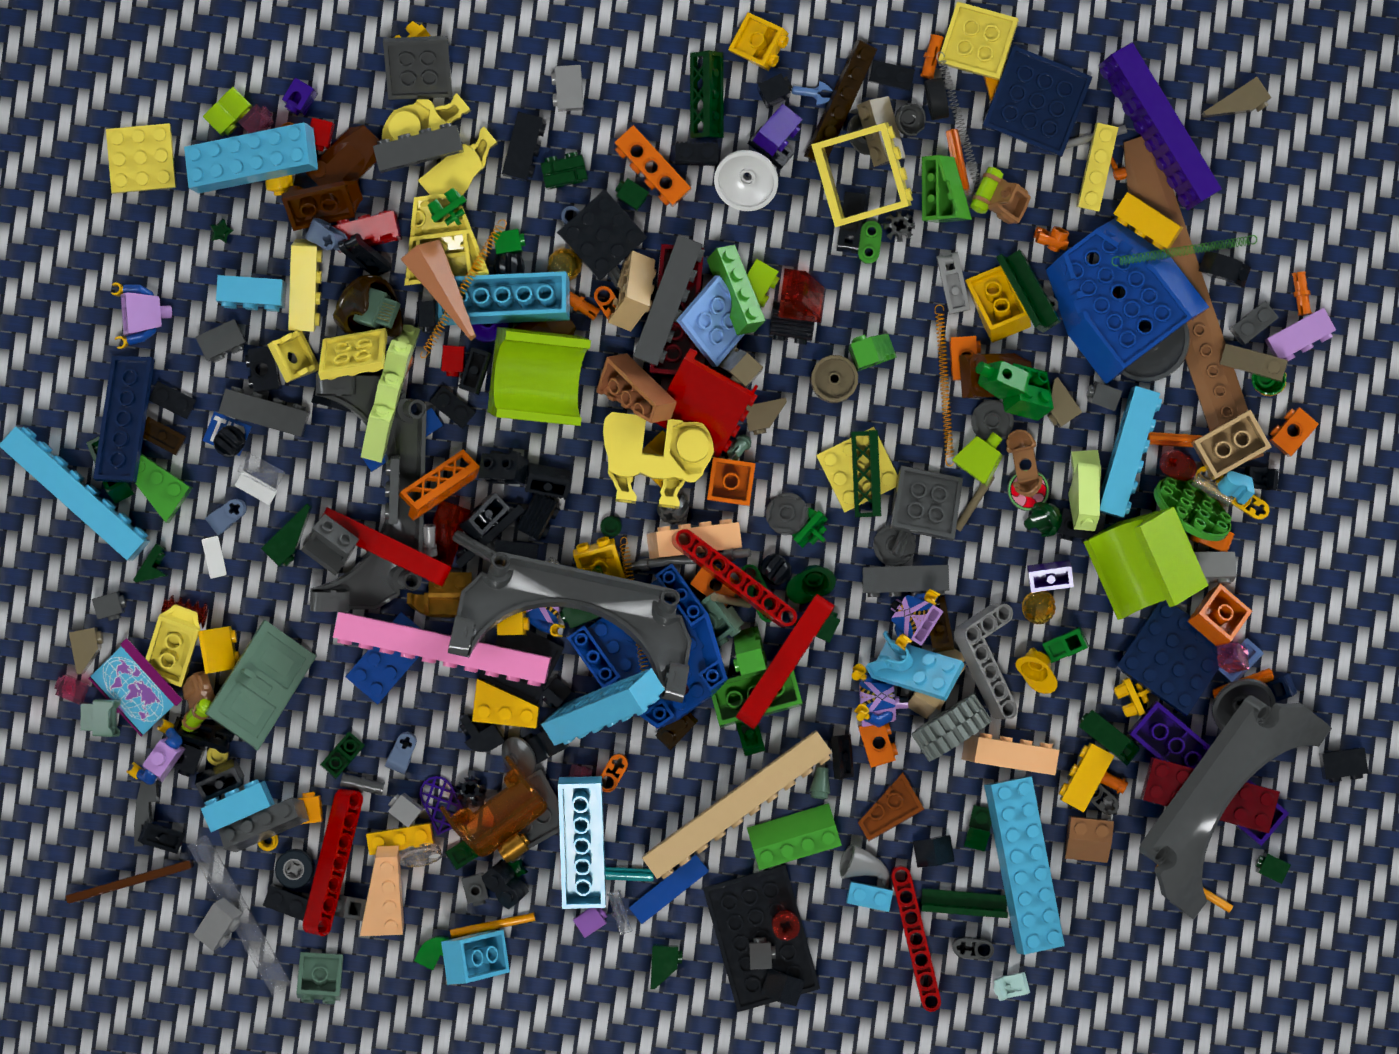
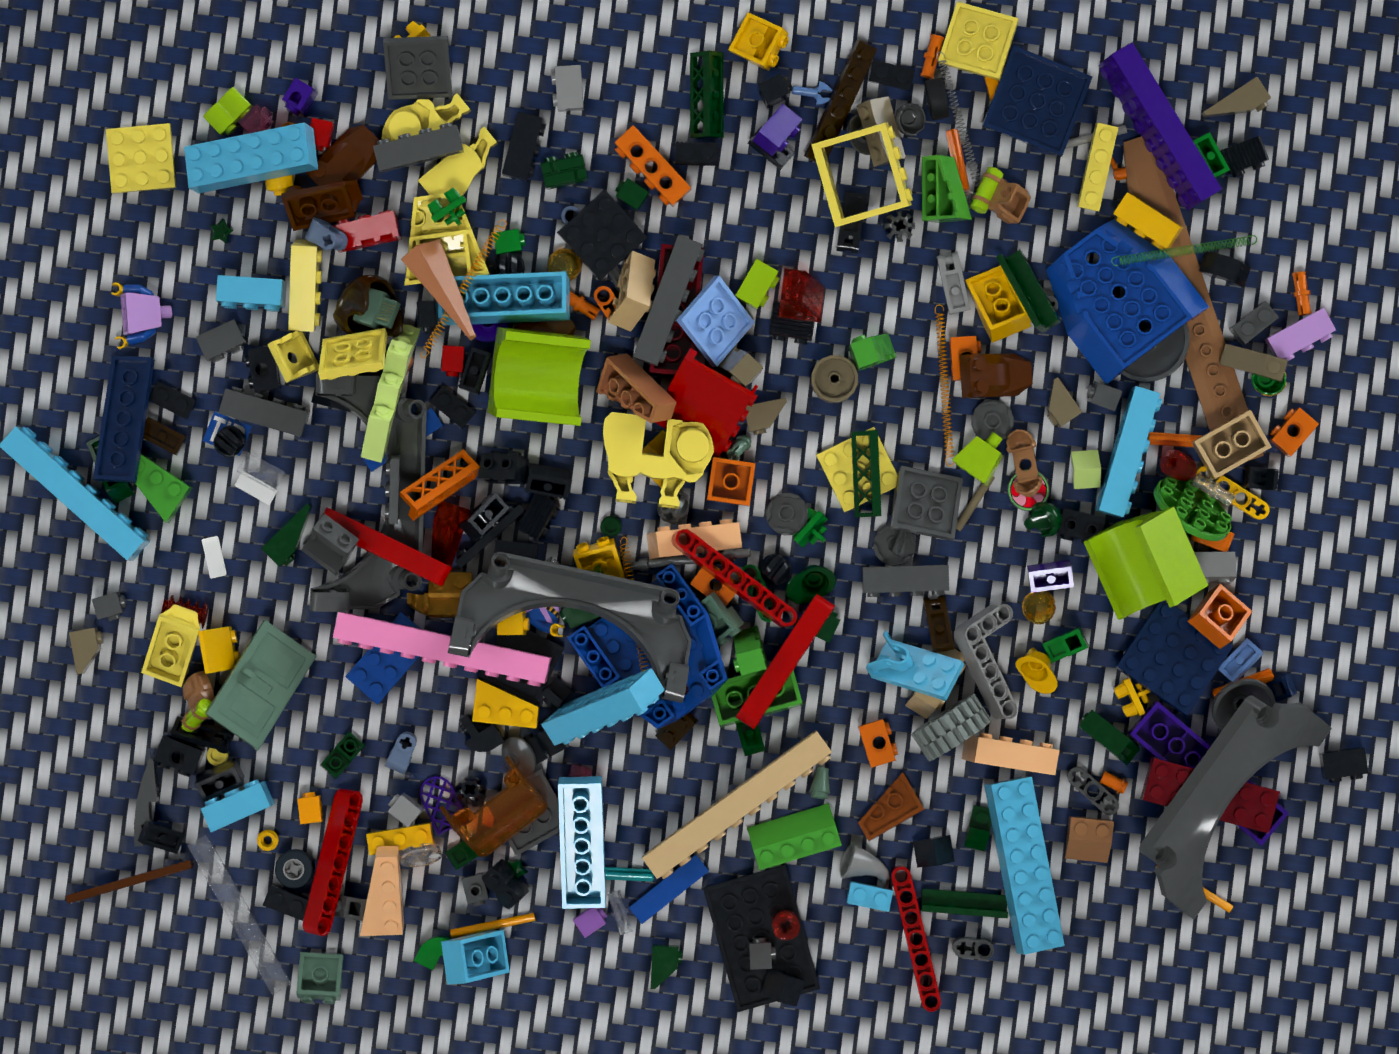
(71, 688): clear pink brick -> none
(100, 717): sand green piece -> none
(138, 685): sticker -> none
(148, 570): dark green slope -> none
(161, 758): torso -> none
(218, 924): light grey brick -> none
(224, 518): sand blue piece -> none
(263, 824): dark grey brick -> none
(362, 784): dark grey pin -> none
(364, 255): black plate -> none
(429, 544): light grey pin -> none
(474, 546): dark grey axle -> none
(514, 847): pearl gold brick -> none
(620, 770): orange beam -> none
(729, 600): dark tan bar -> none
(742, 191): white dish -> none
(745, 309): bright green arch -> none
(842, 756): black plate -> none
(870, 242): bright green plate -> none
(877, 700): torso -> none
(915, 617): torso -> none
(1002, 379): green torso -> none
(1011, 986): light aqua bracket -> none
(1036, 400): green slope -> none
(1055, 239): orange plate -> none
(1085, 497): yellowish green slope -> none
(1085, 776): yellow brick -> none
(1212, 155): none -> green brick
(1232, 657): clear pink brick -> none
(1237, 485): medium azure leg -> none
(1245, 155): none -> black brick
(1272, 867): dark green brick -> none

